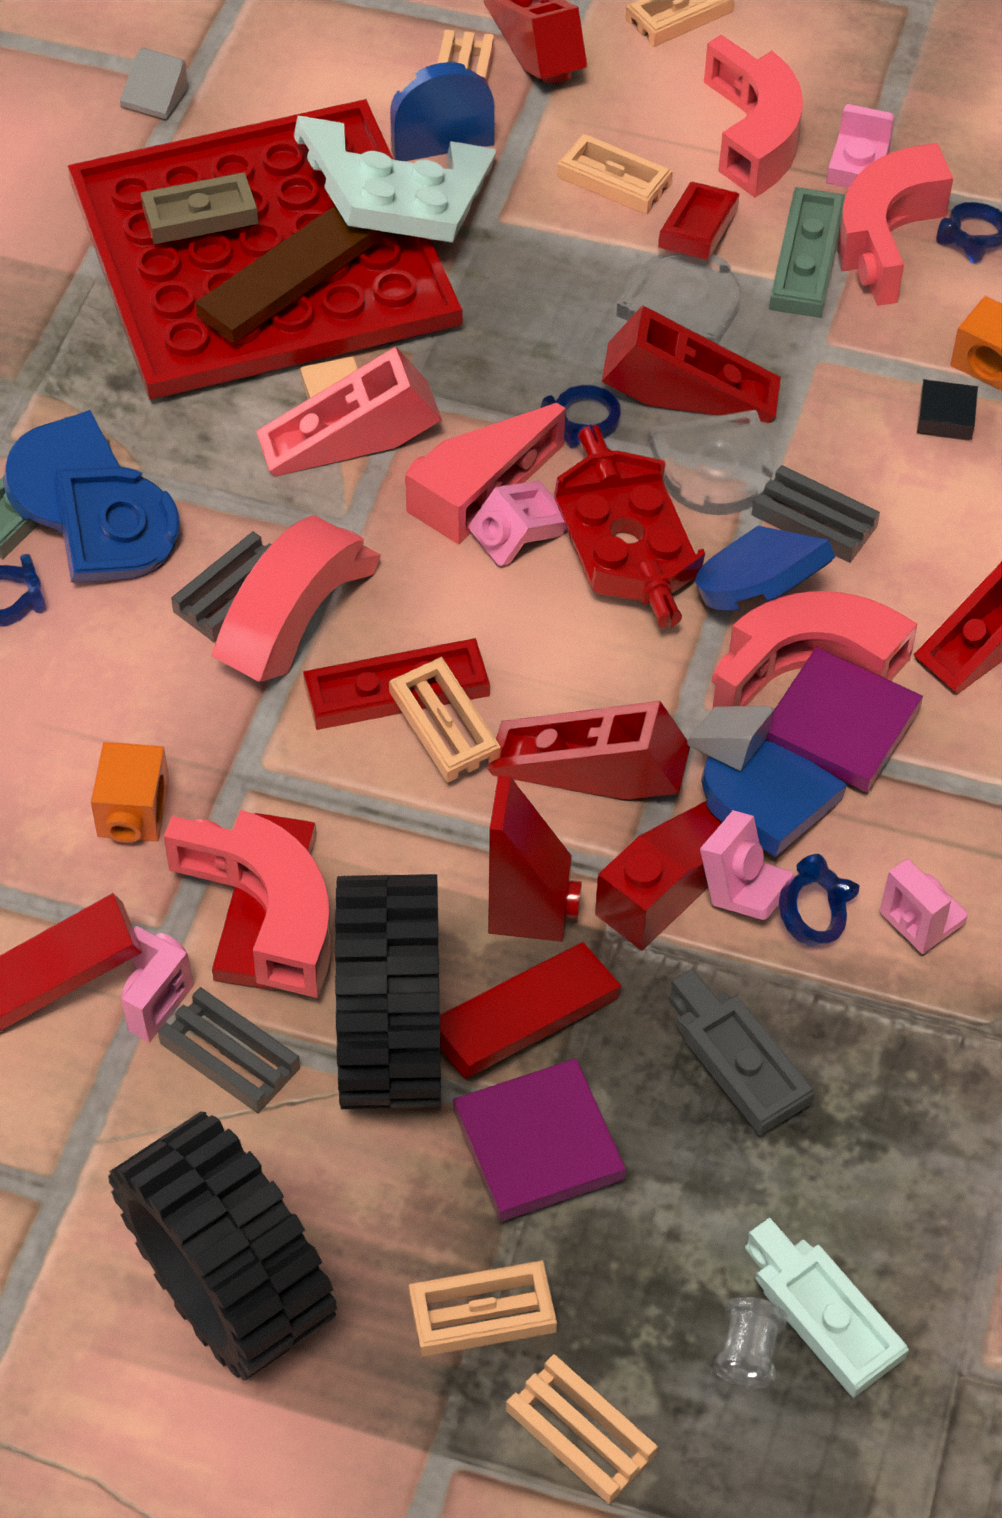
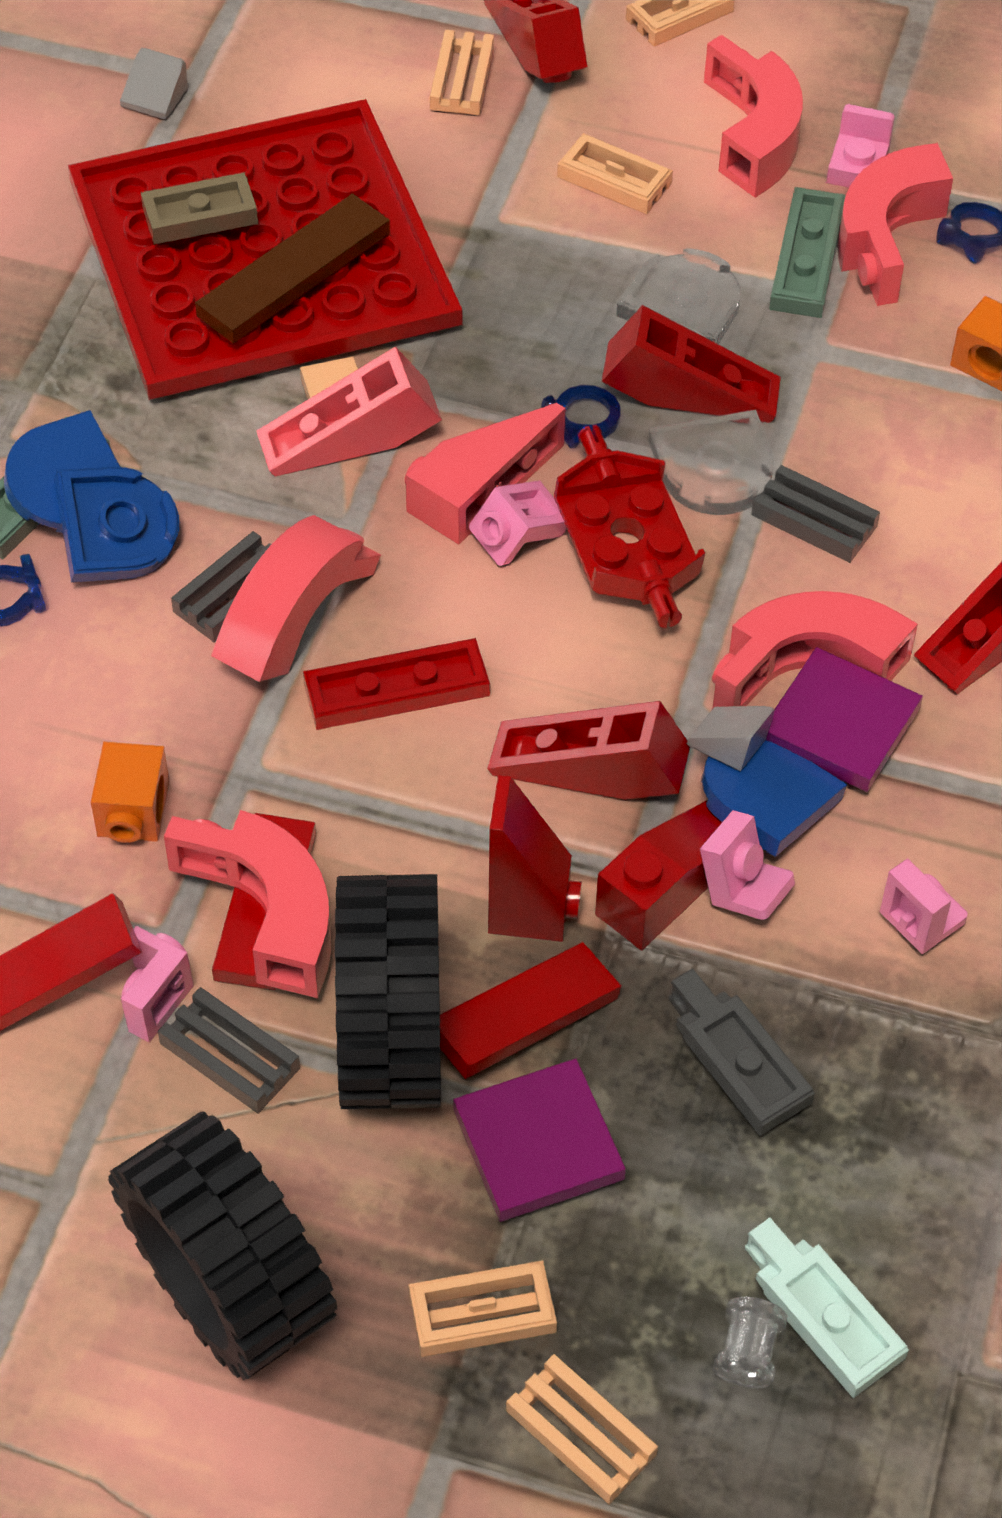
(396, 194): light aqua wing -> none
(438, 108): blue tile -> none
(465, 756): light nougat tile -> none
(698, 220): red tile -> none
(761, 563): blue tile -> none
(839, 890): clear blue piece -> none
(947, 409): black tile -> none

